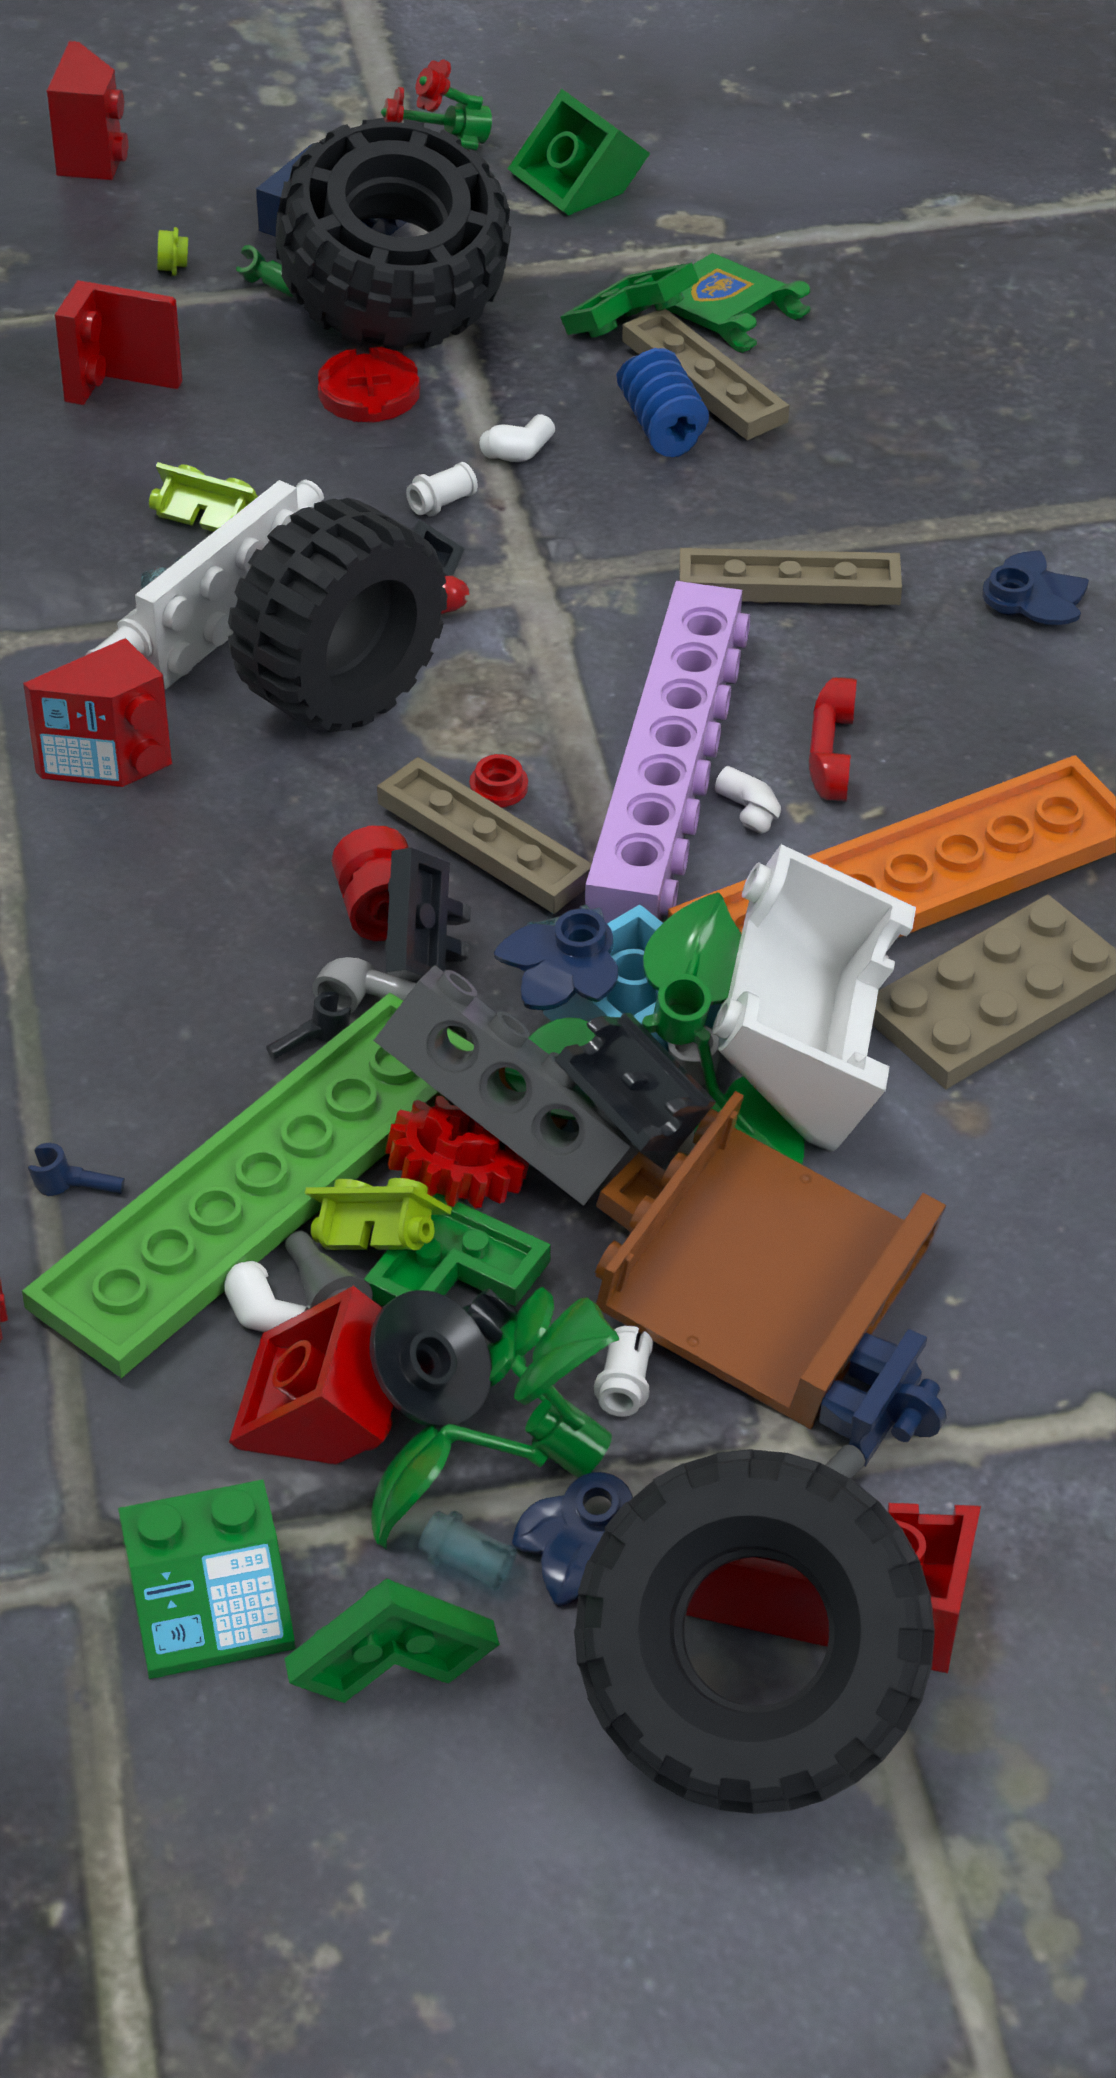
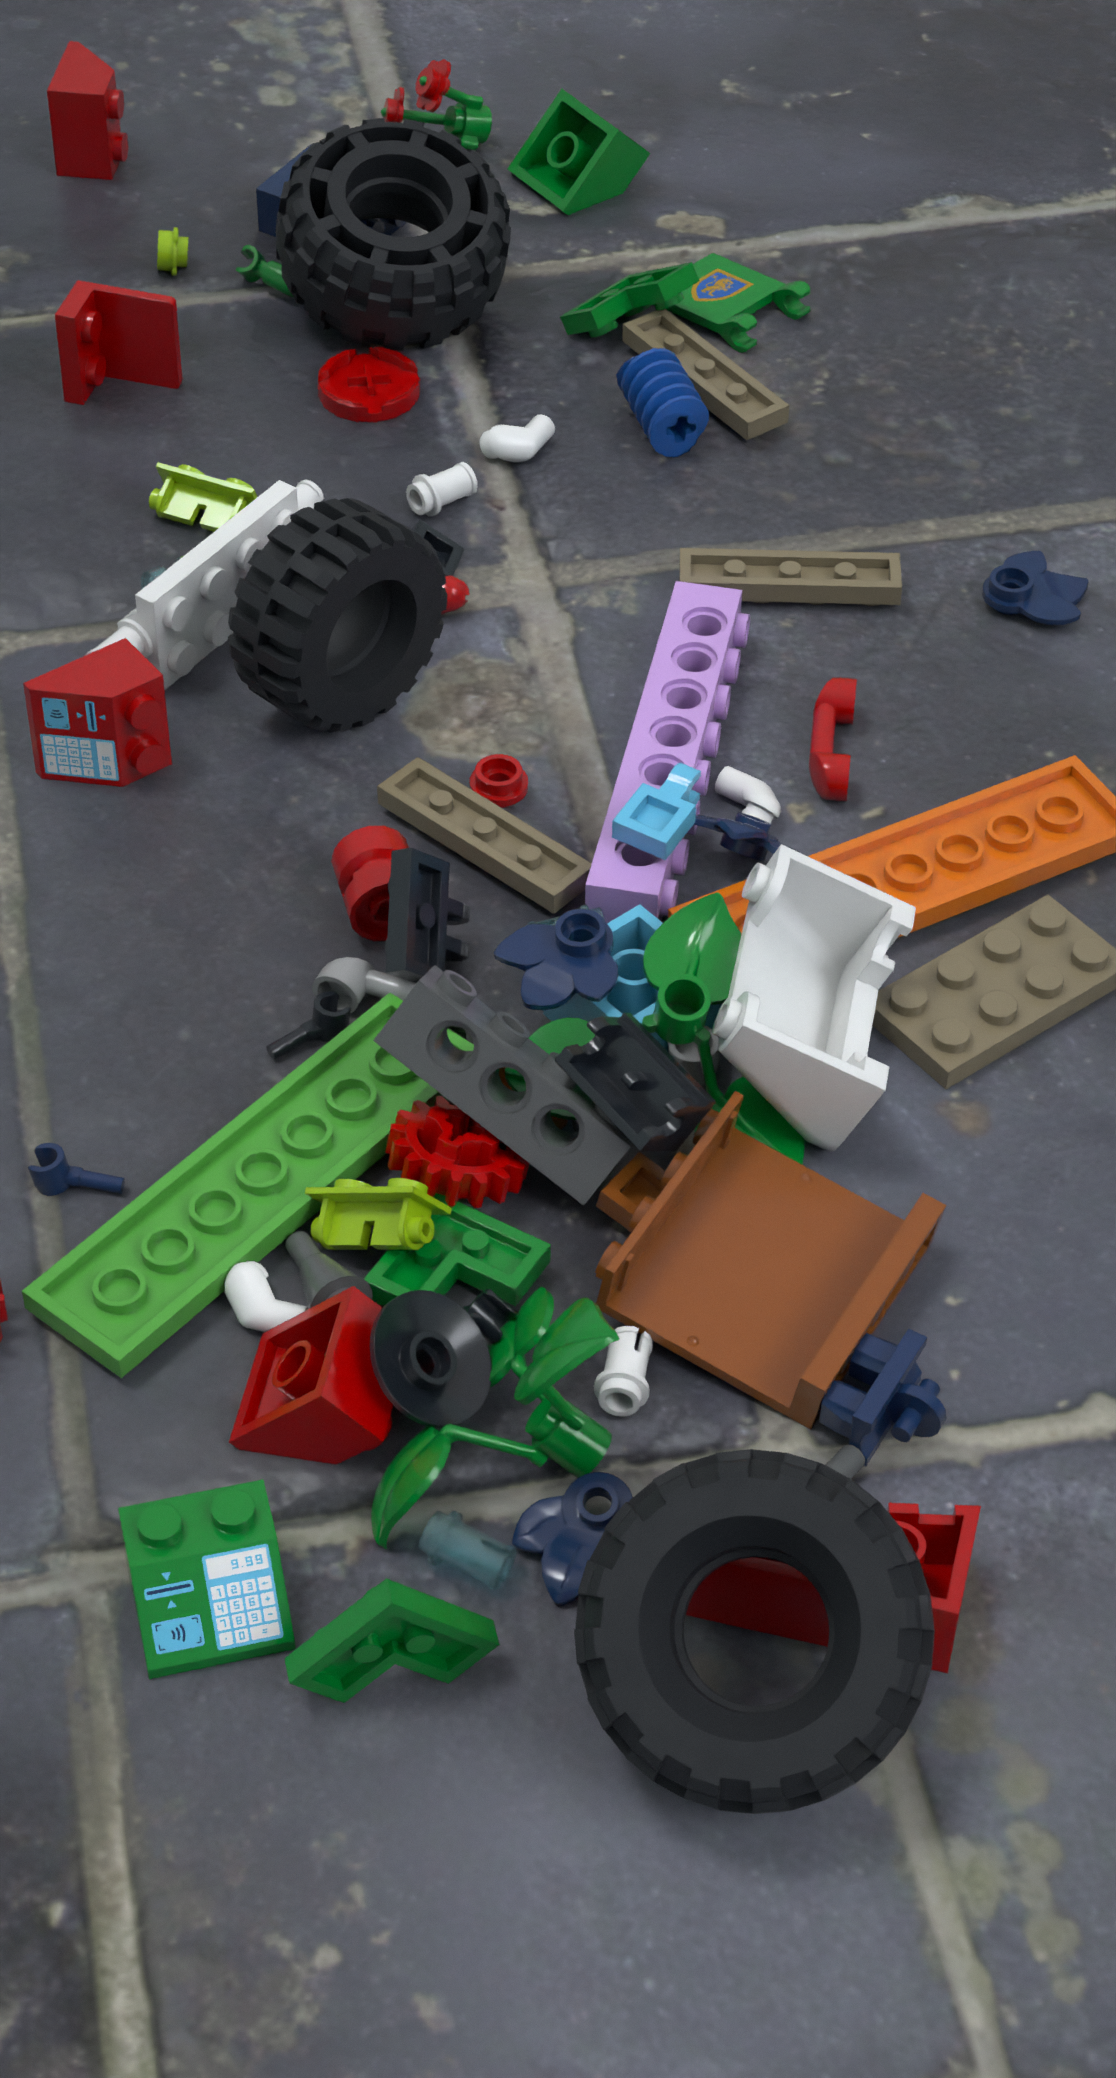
(659, 817): none -> medium azure plate
(744, 835): none -> dark blue plate

